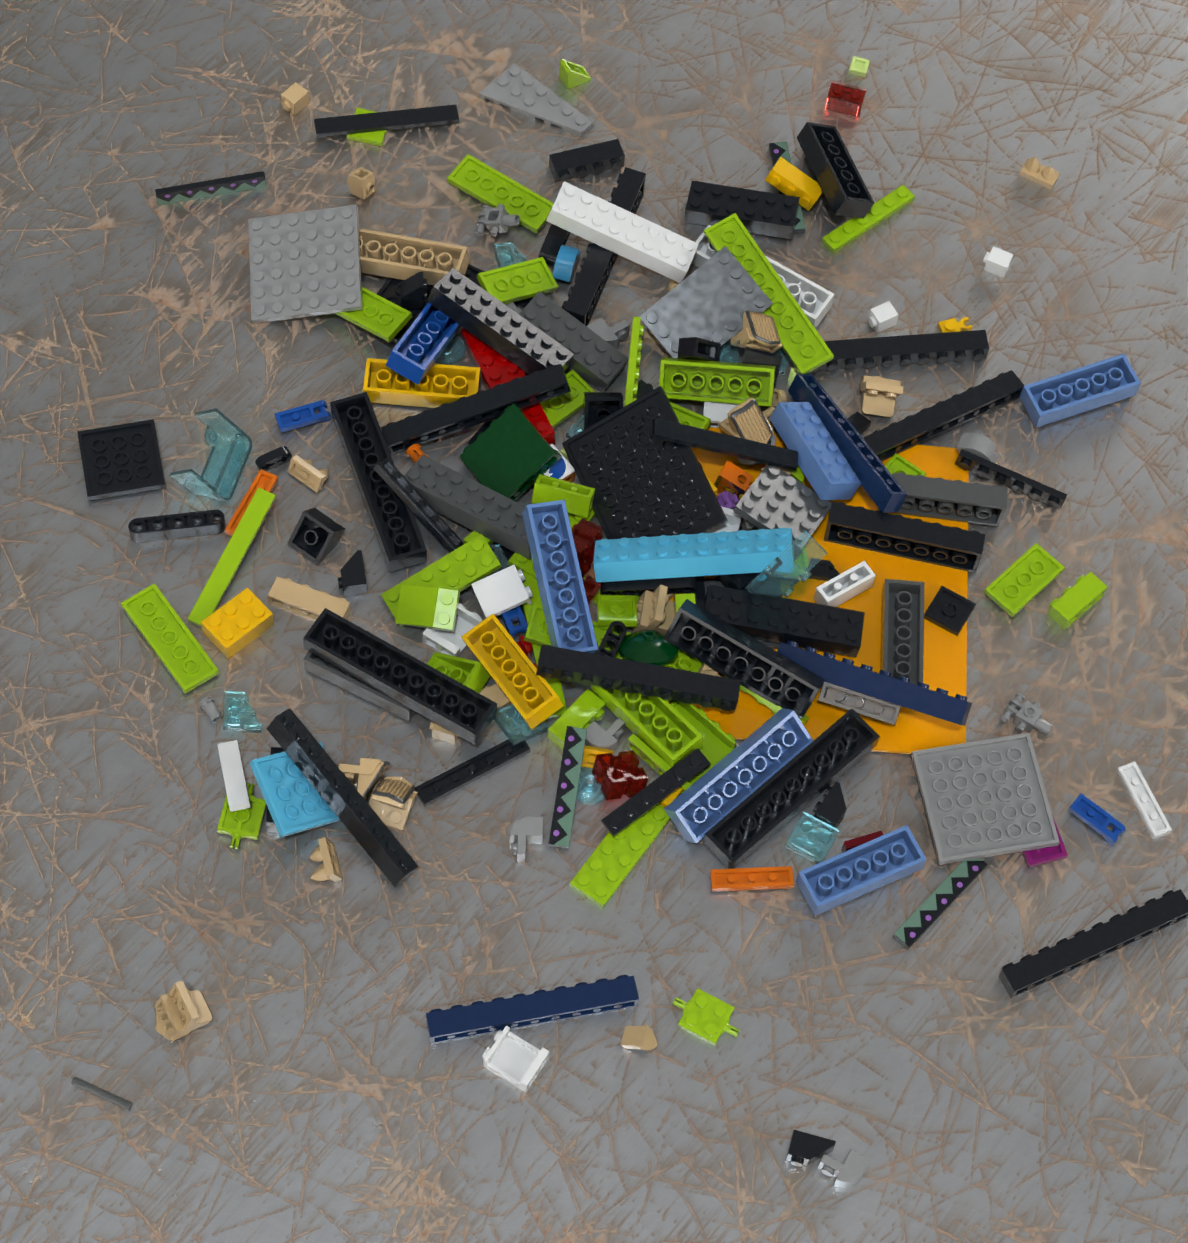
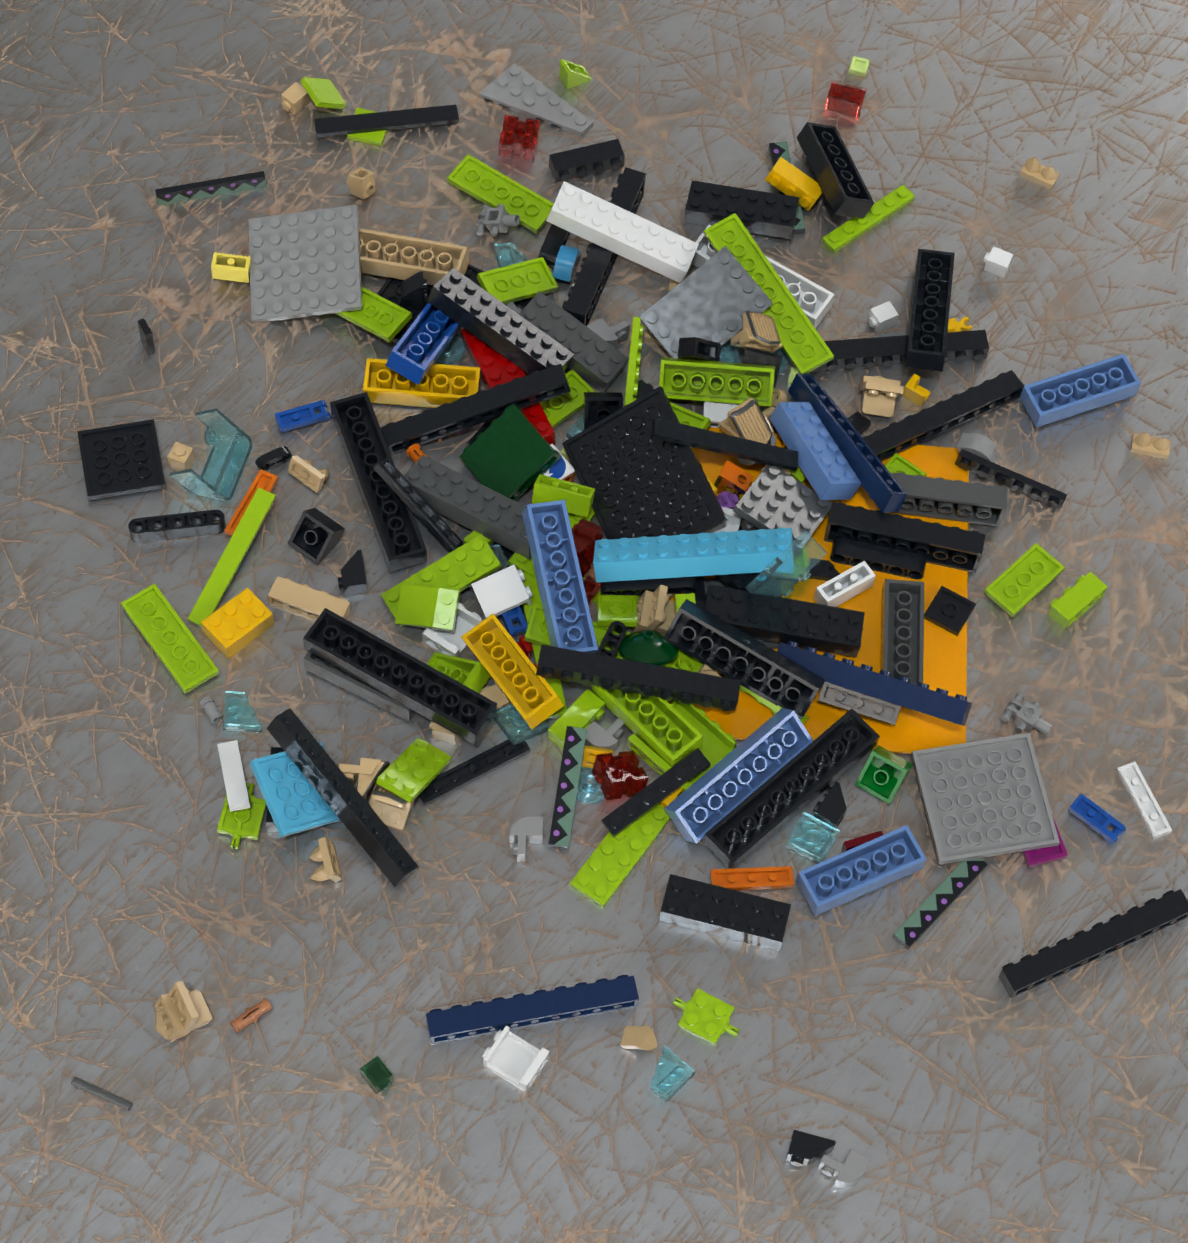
(146, 336): none -> black tile
(180, 457): none -> tan brick
(231, 267): none -> light yellow brick
(251, 1015): none -> nougat pin
(323, 93): none -> lime tile
(377, 1075): none -> clear green brick
(414, 770): none -> lime plate
(519, 138): none -> clear red brick
(670, 1075): none -> clear light blue wing
(724, 912): none -> black brick
(878, 558): none -> black beam
(883, 774): none -> green slope
(914, 392): none -> yellow panel
(930, 310): none -> black brick
(1150, 445): none -> tan tile

